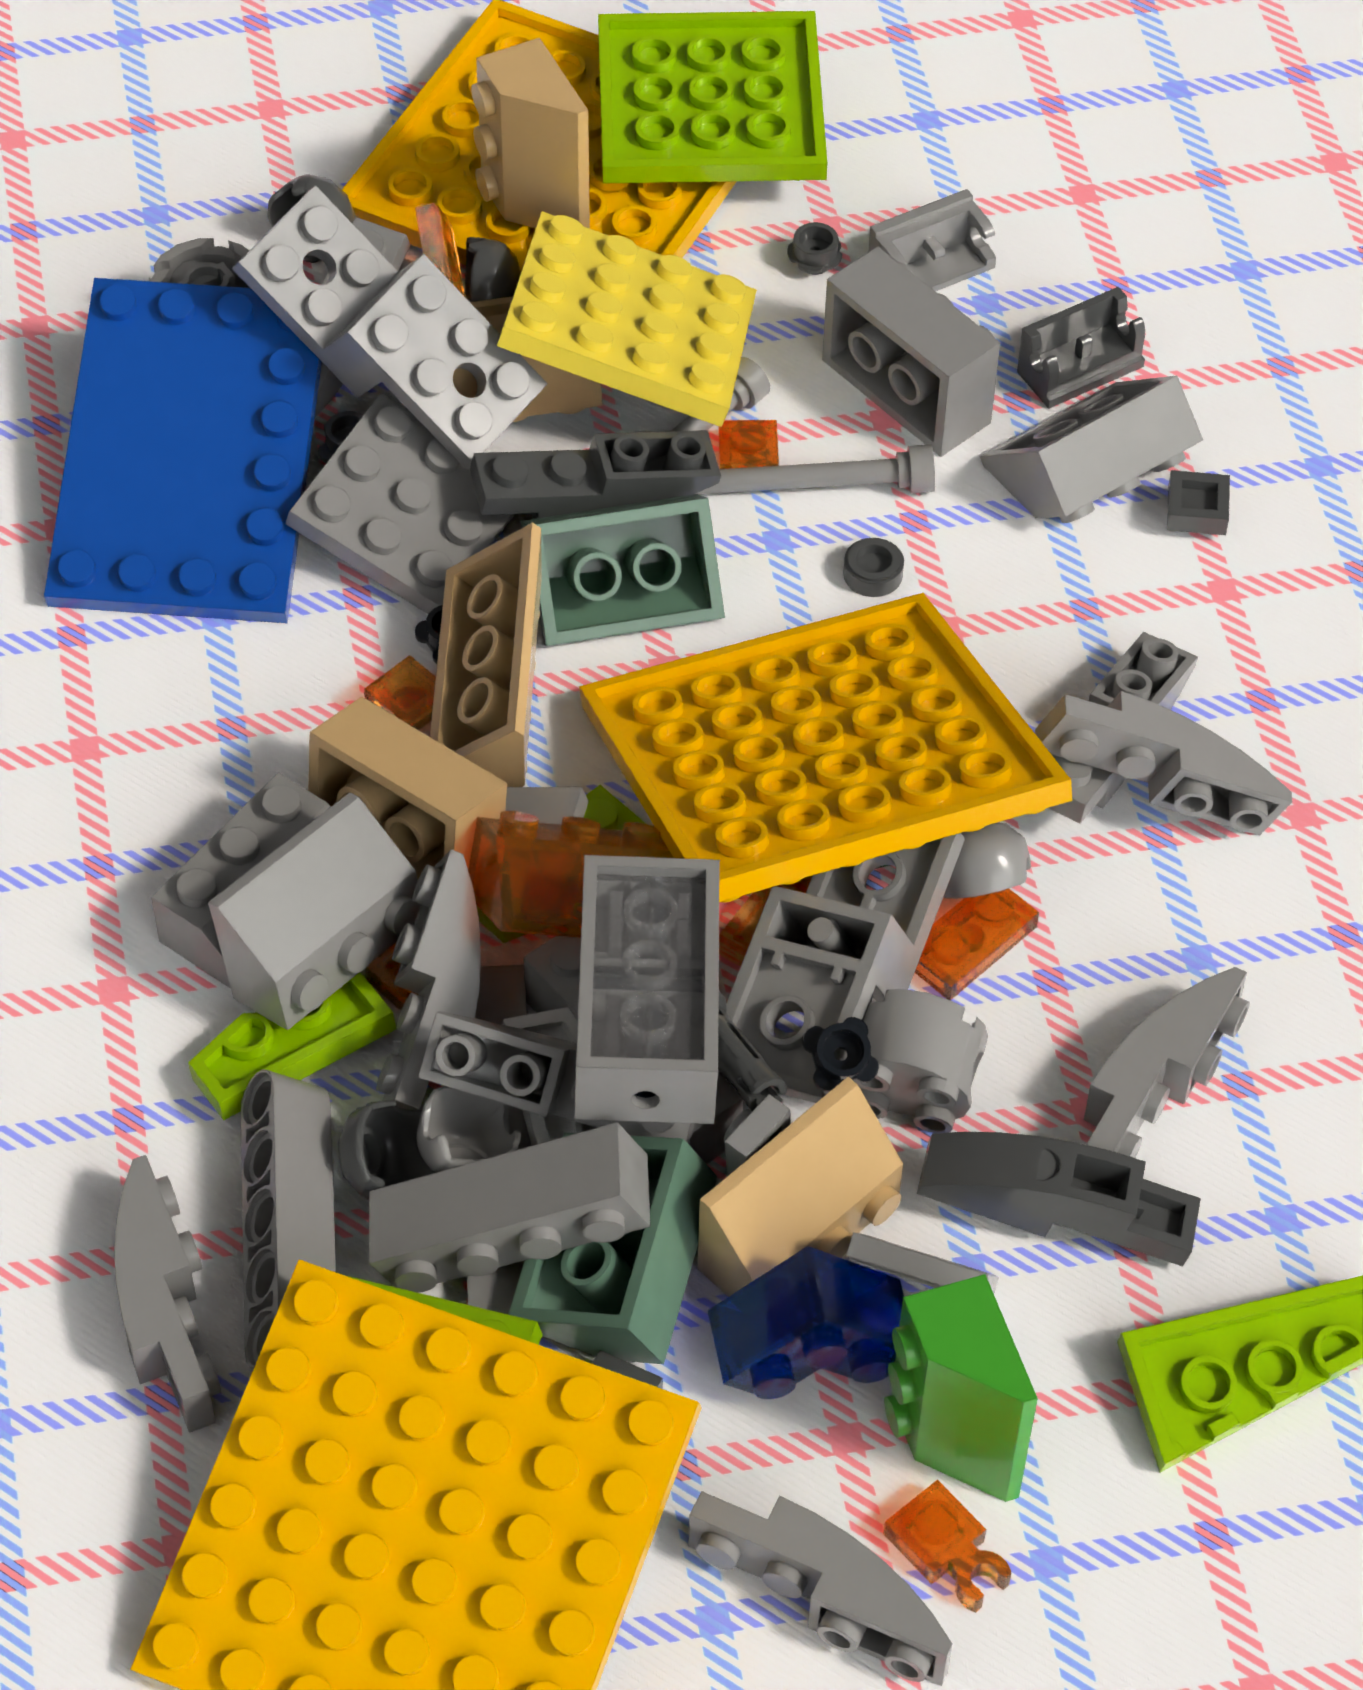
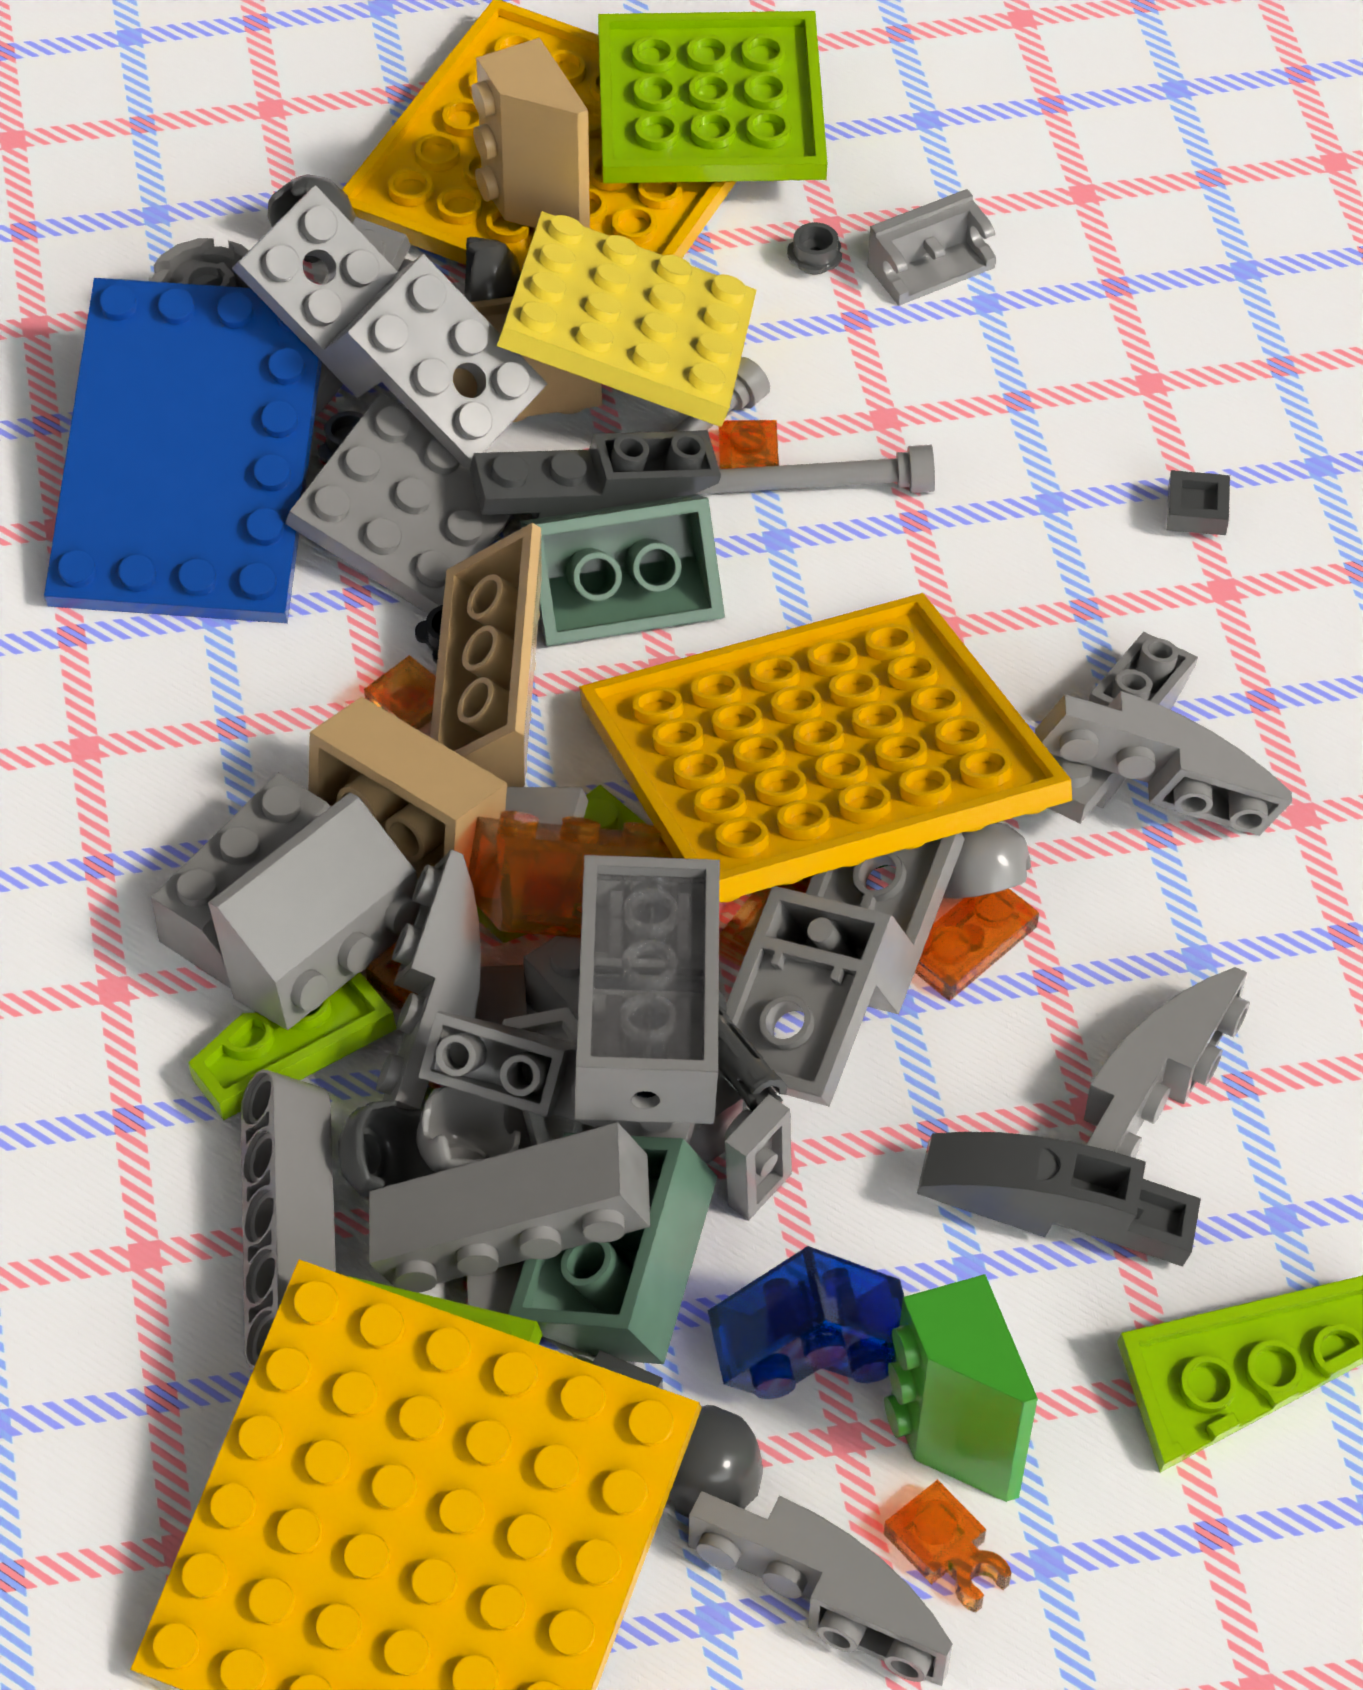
(155, 1293): light grey slope -> none
(439, 242): clear orange tile -> none
(719, 1461): none -> dark grey hair
(800, 1190): tan slope -> none
(852, 1038): black plate -> none
(873, 567): dark grey tile -> none
(910, 350): light grey brick -> none
(910, 1263): light grey tile -> none
(922, 1057): light grey brick -> none
(1081, 348): dark grey hinge -> none
(1096, 448): light grey slope -> none

